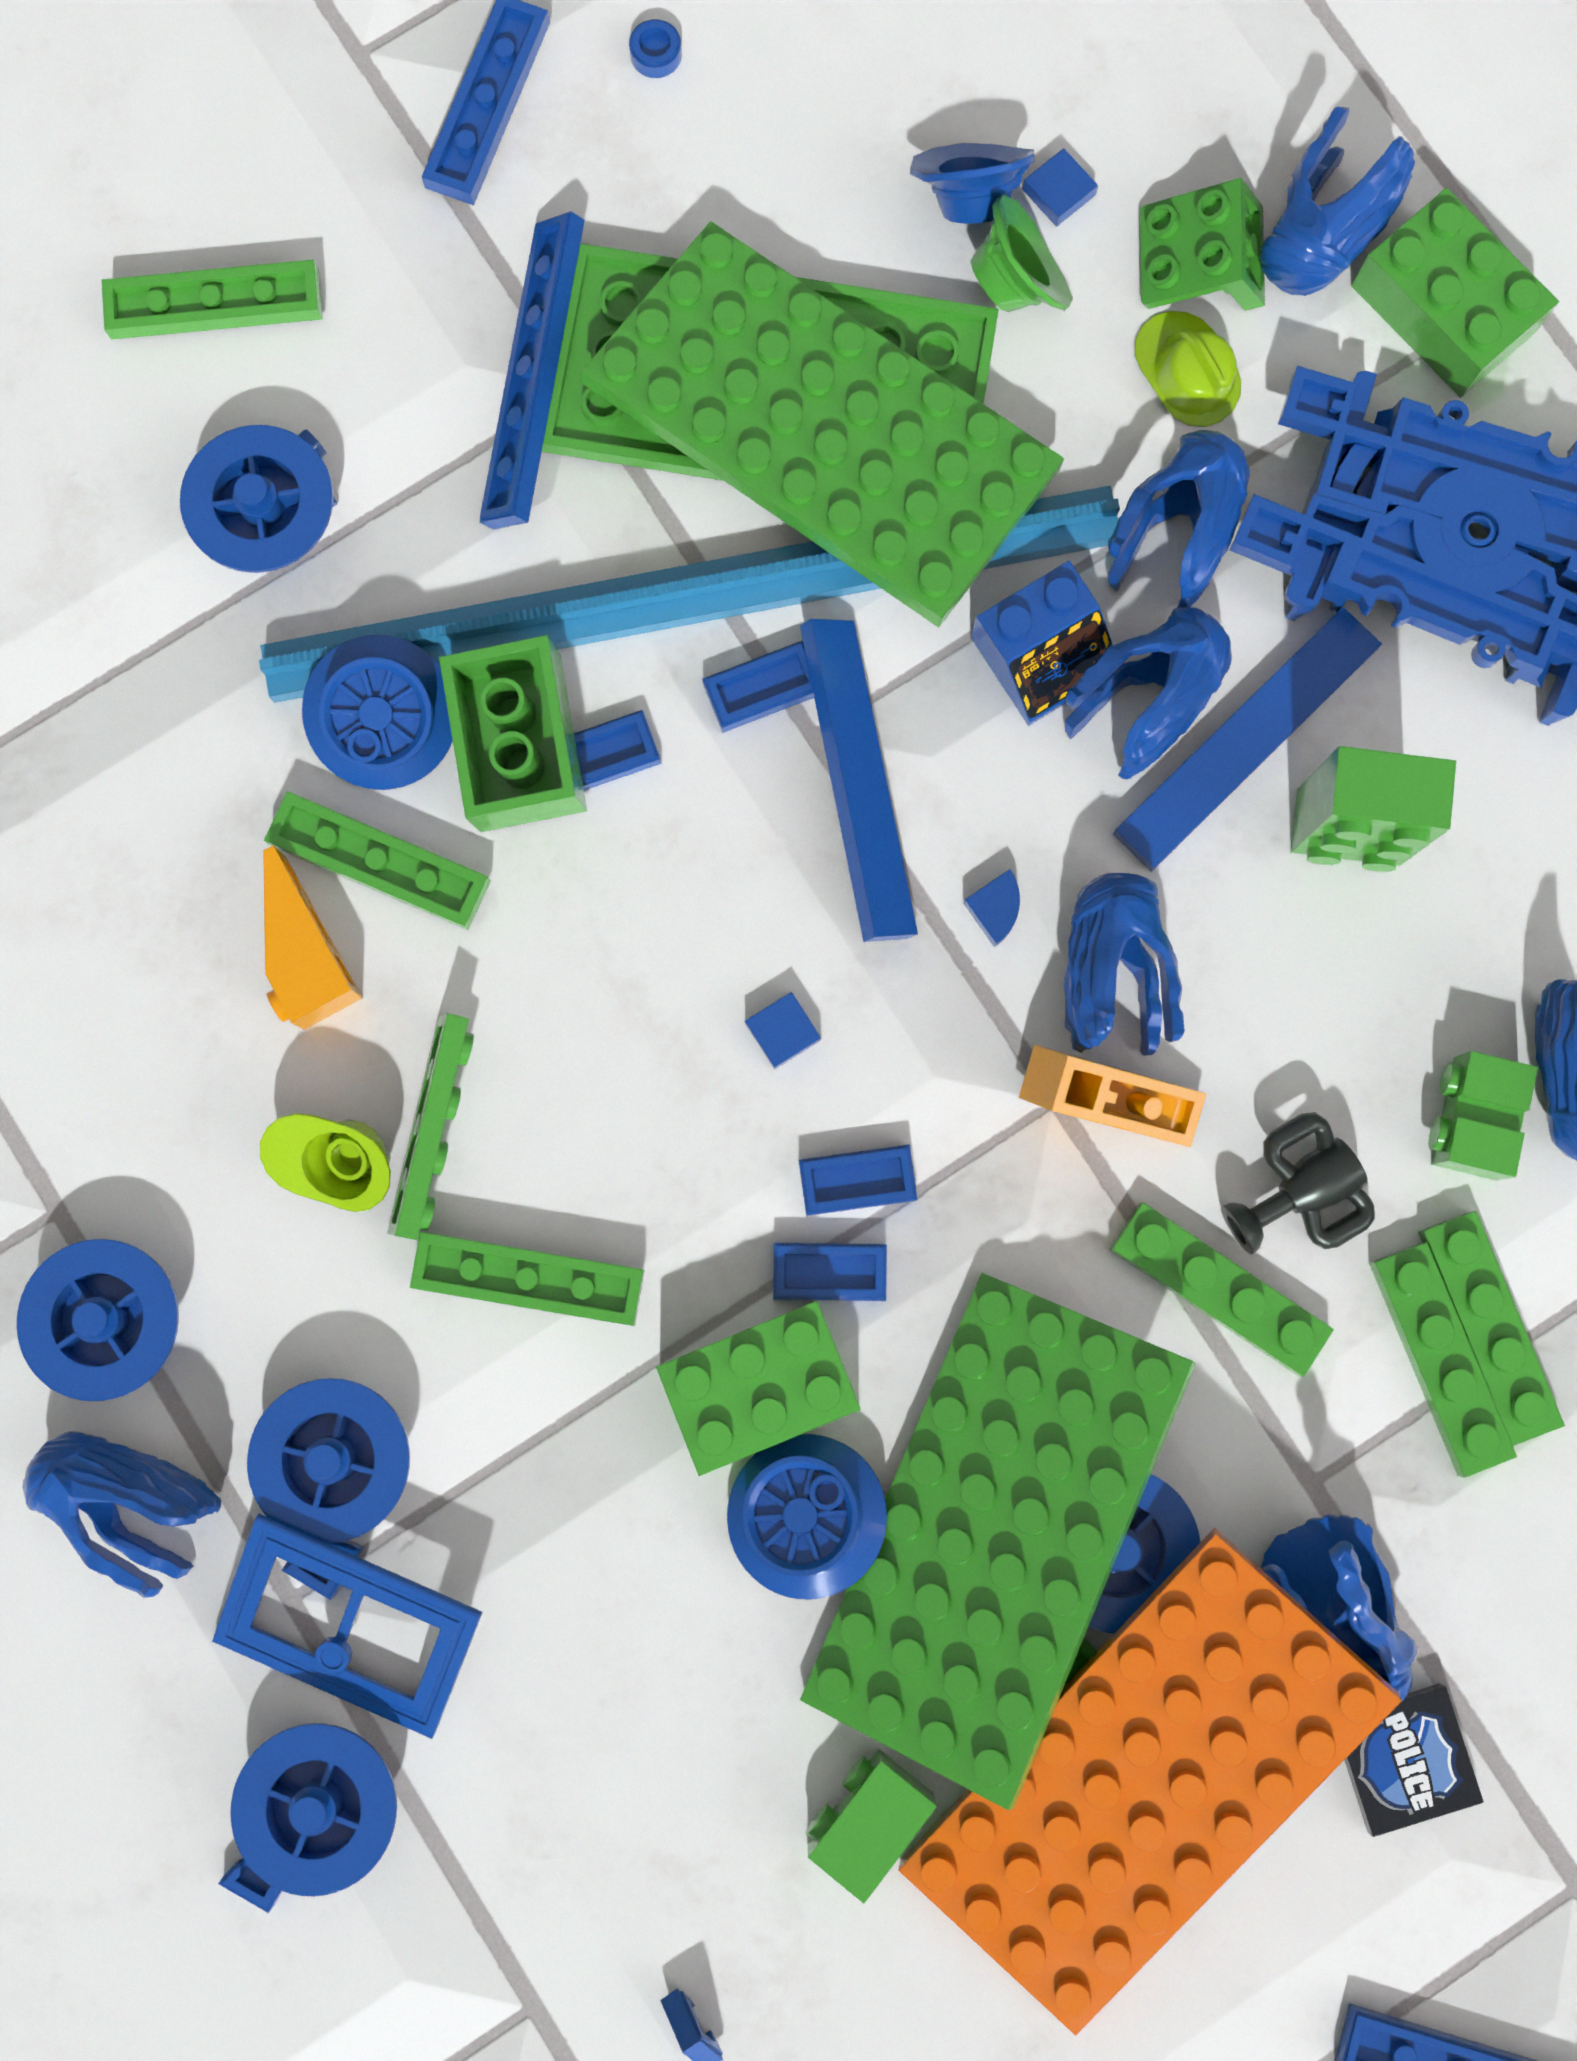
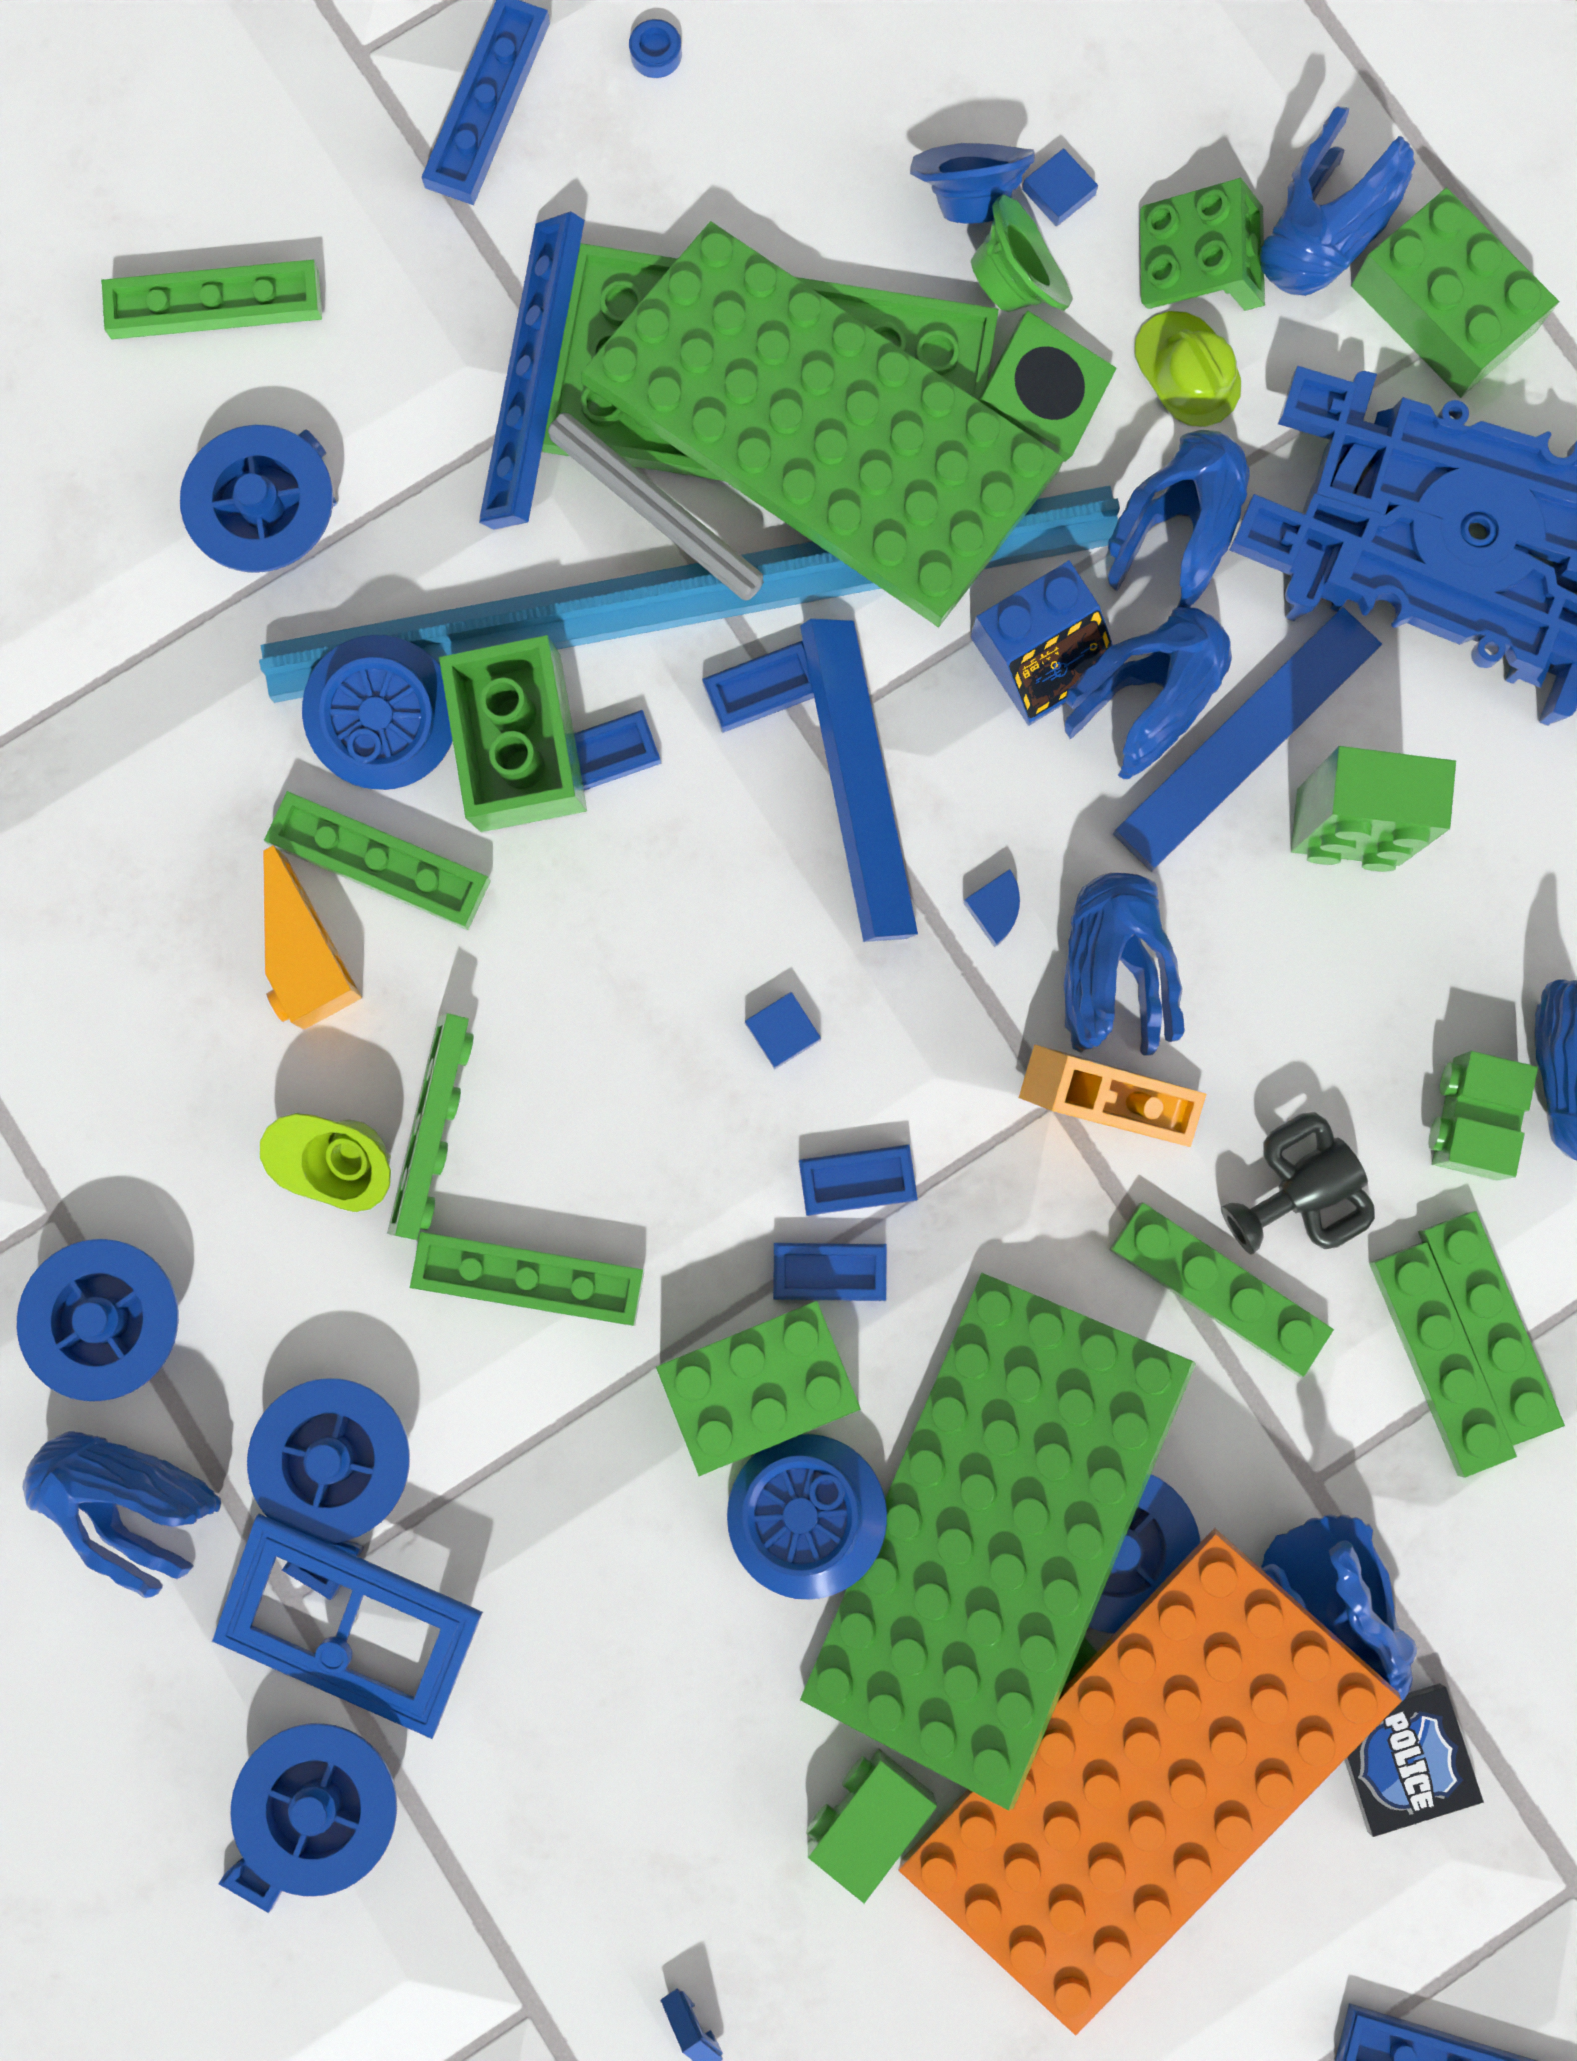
(656, 506): none -> light grey axle
(1047, 384): none -> bright green tile

